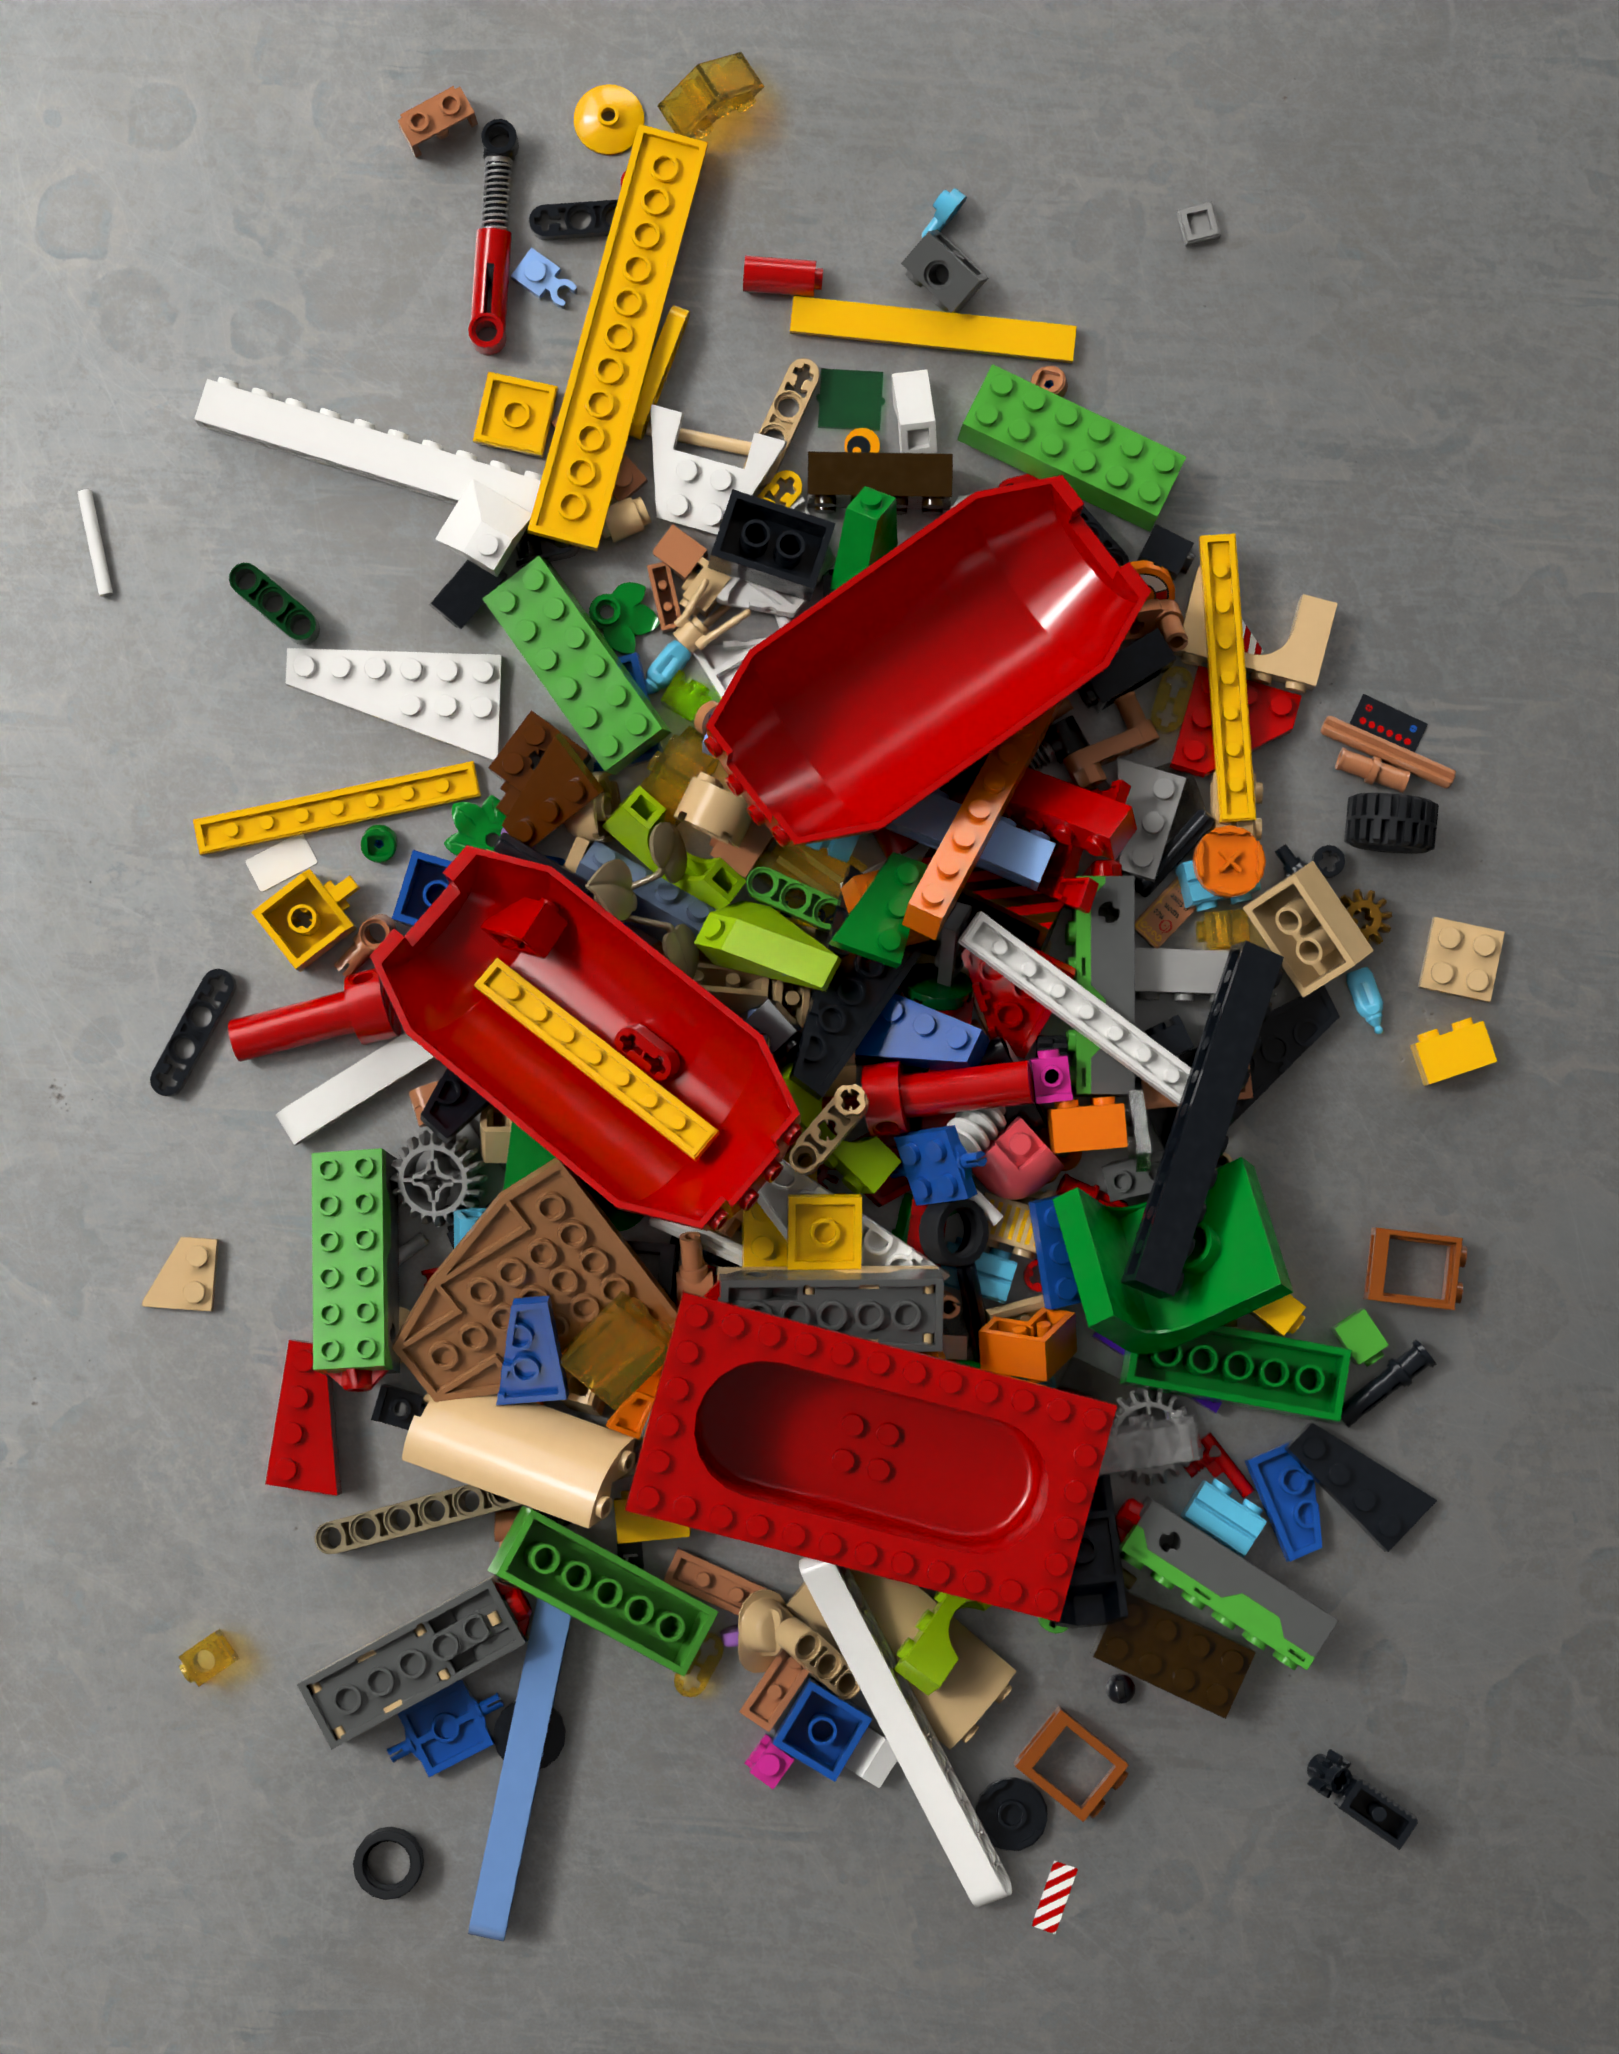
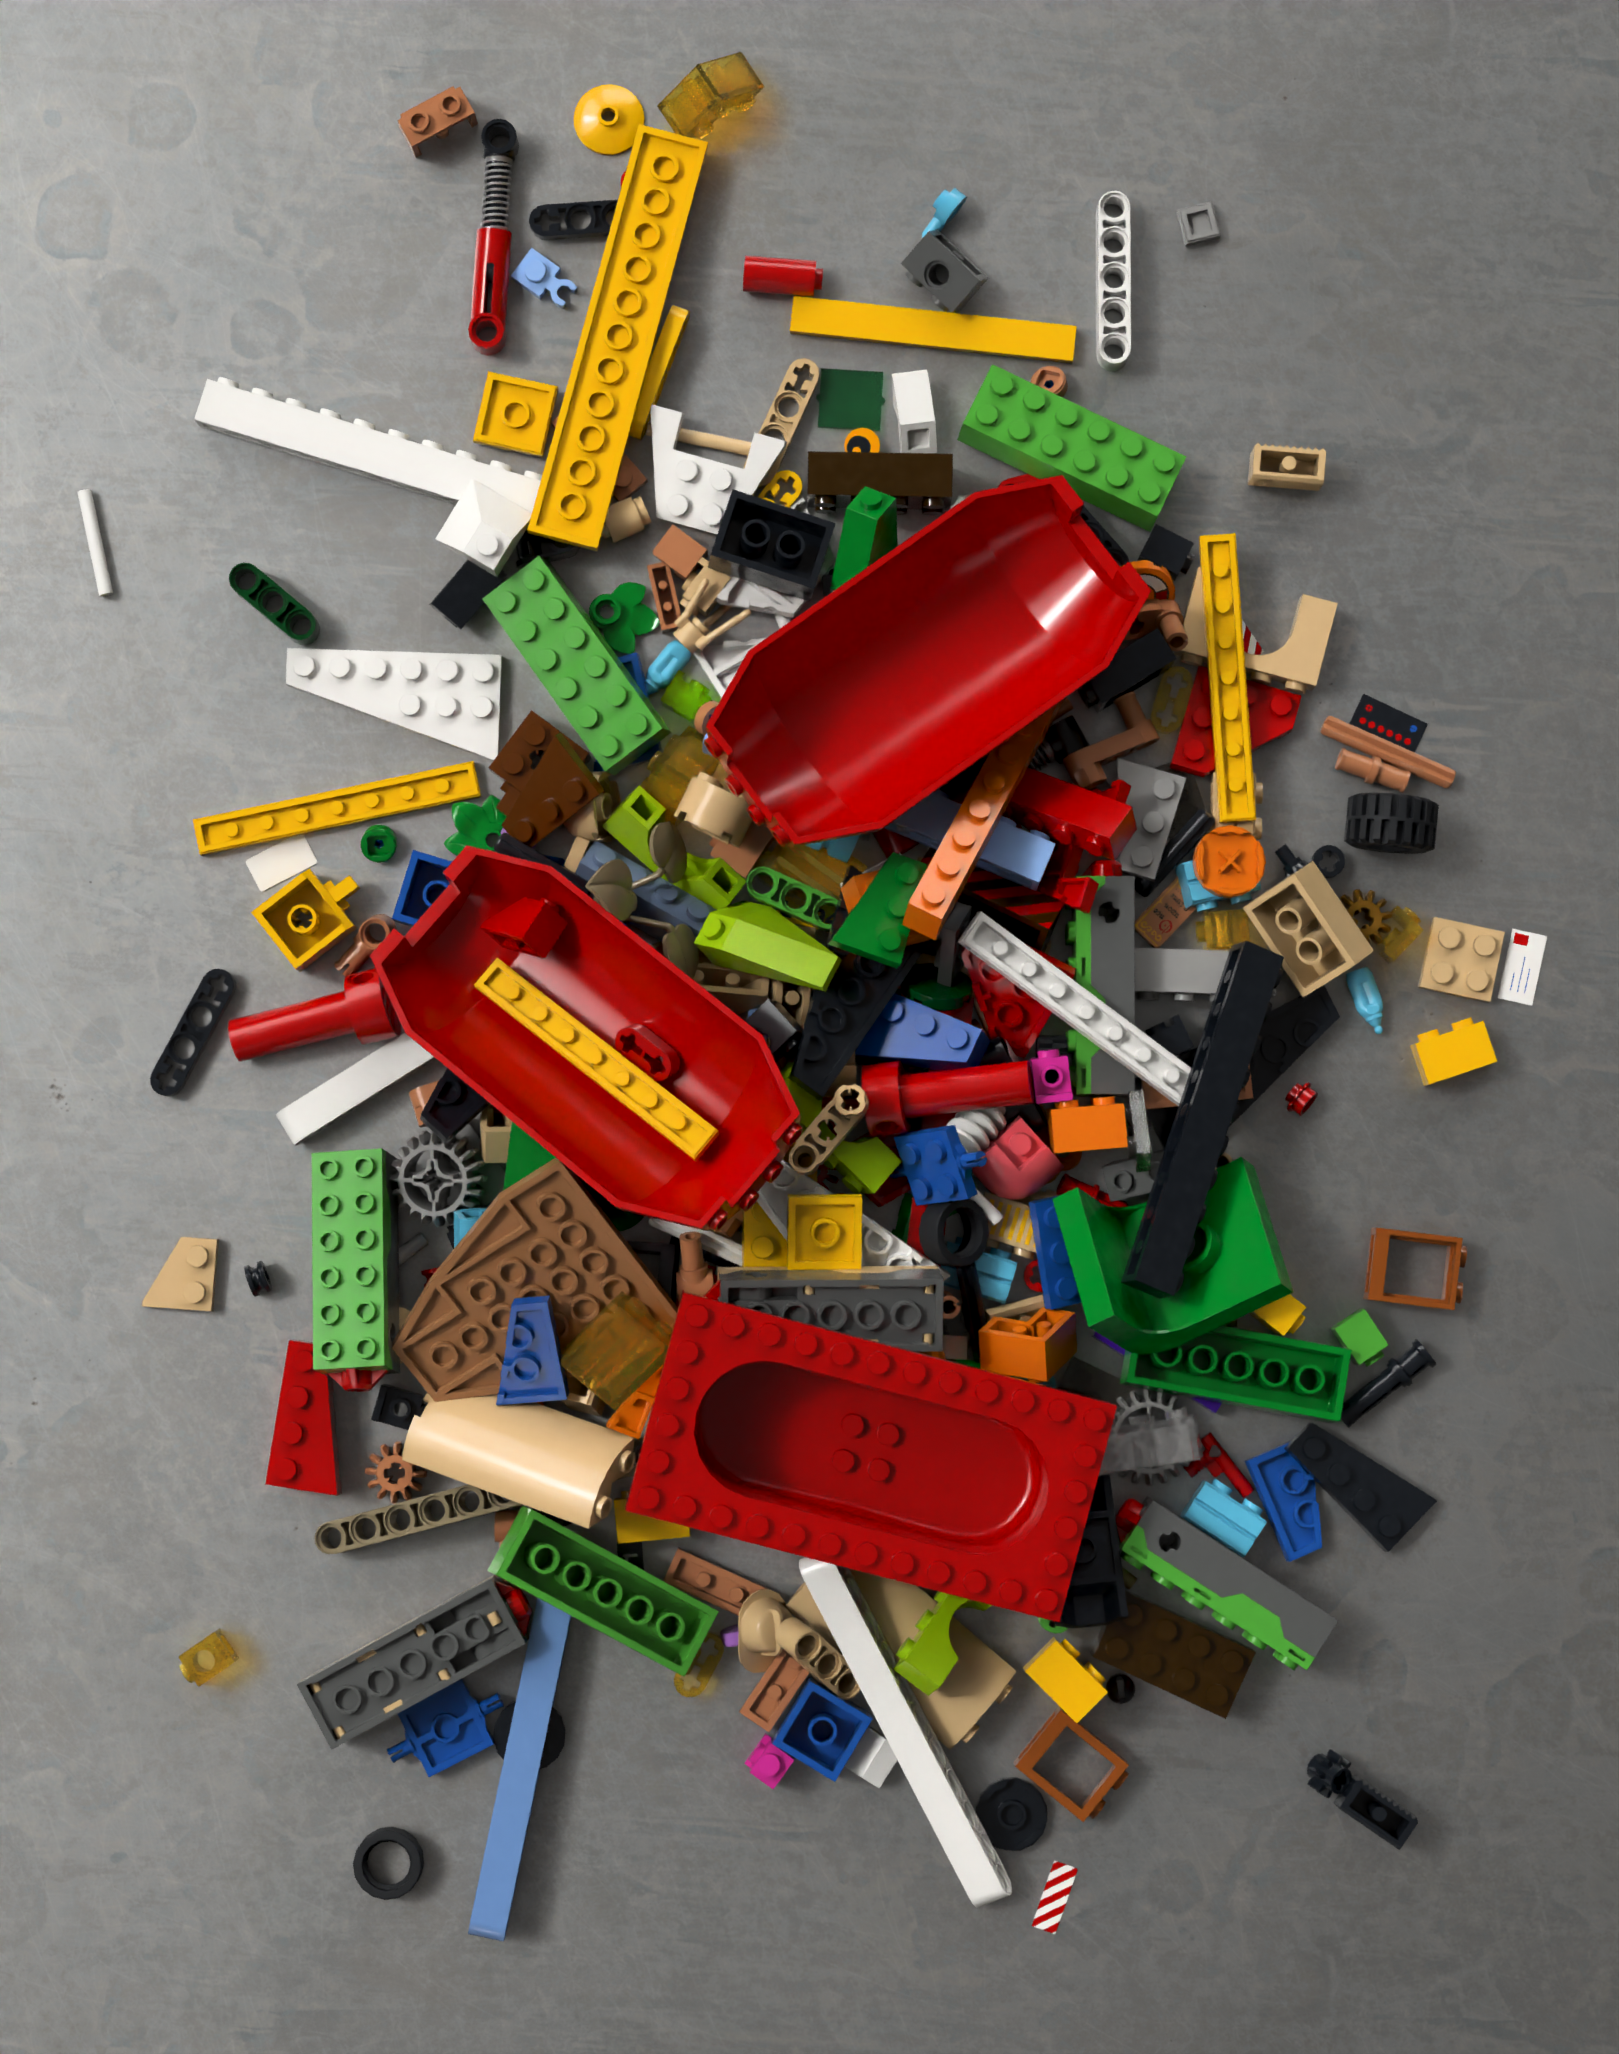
(258, 1278): none -> black bush
(386, 1482): none -> nougat gear
(1066, 1679): none -> yellow brick
(1119, 265): none -> white beam
(1287, 467): none -> tan brick
(1300, 1098): none -> red plate
(1398, 940): none -> clear yellow bracket
(1522, 967): none -> white sticker

